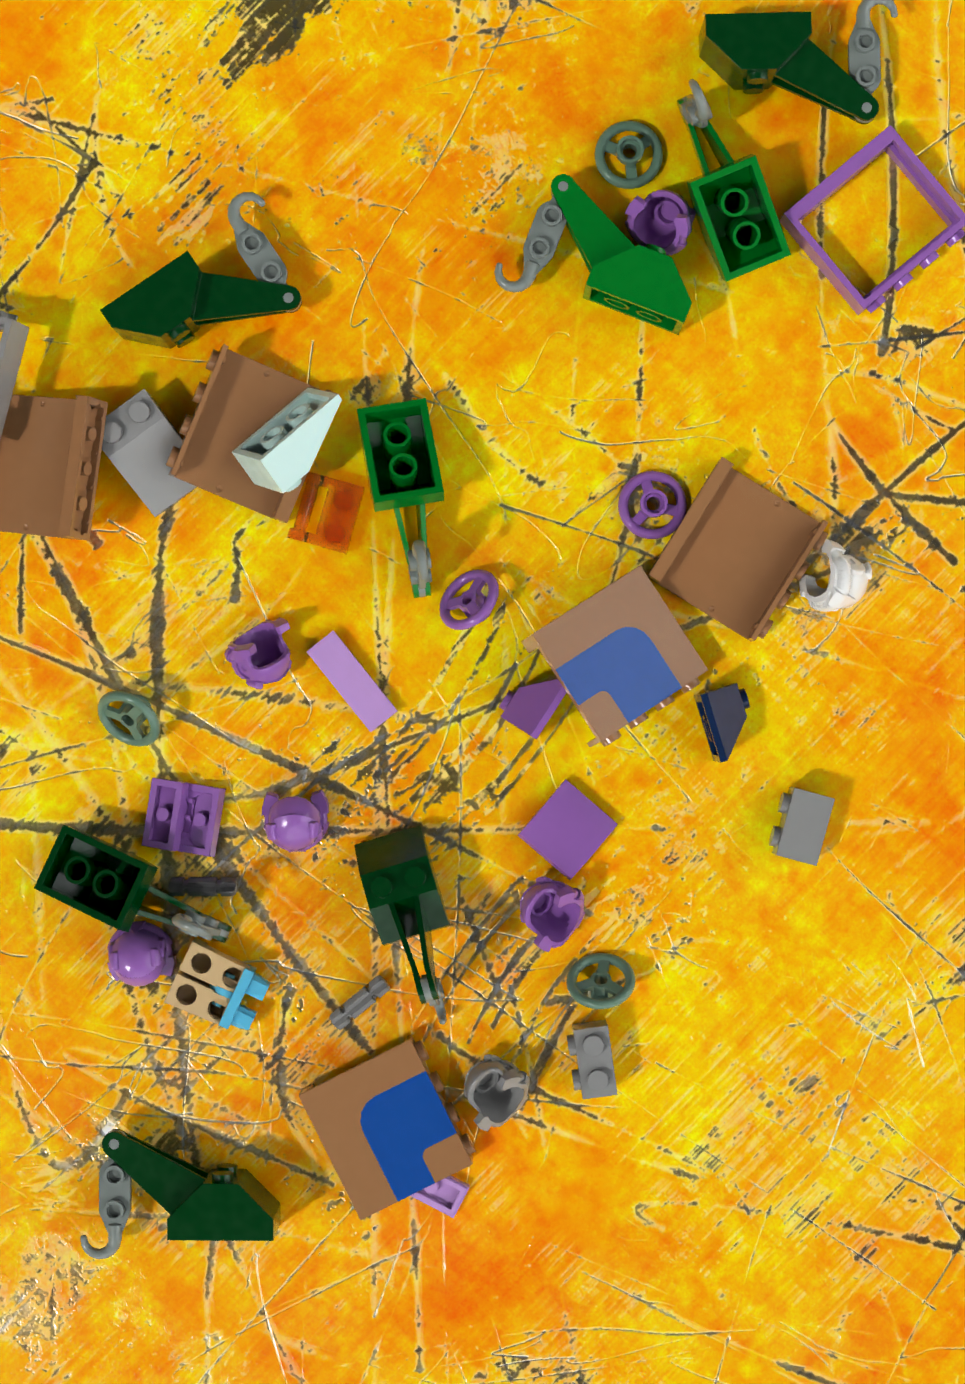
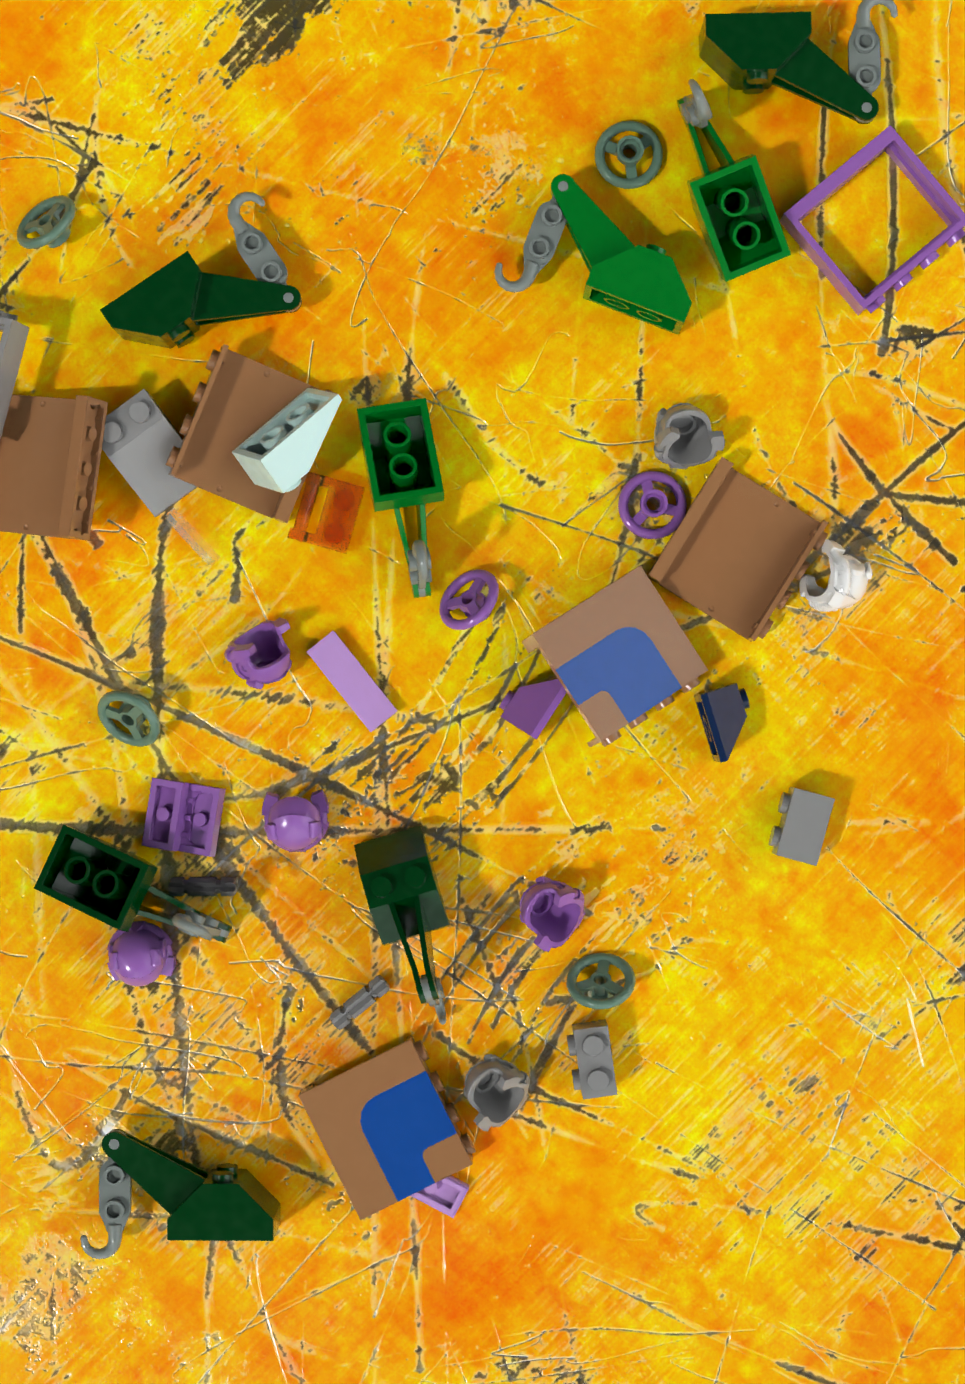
(50, 226): none -> sand green piece
(192, 537): none -> clear tile
(216, 986): tan hips -> none
(567, 829): medium lavender slope -> none
(660, 220): medium lavender helmet -> none
(685, 437): none -> light grey helmet

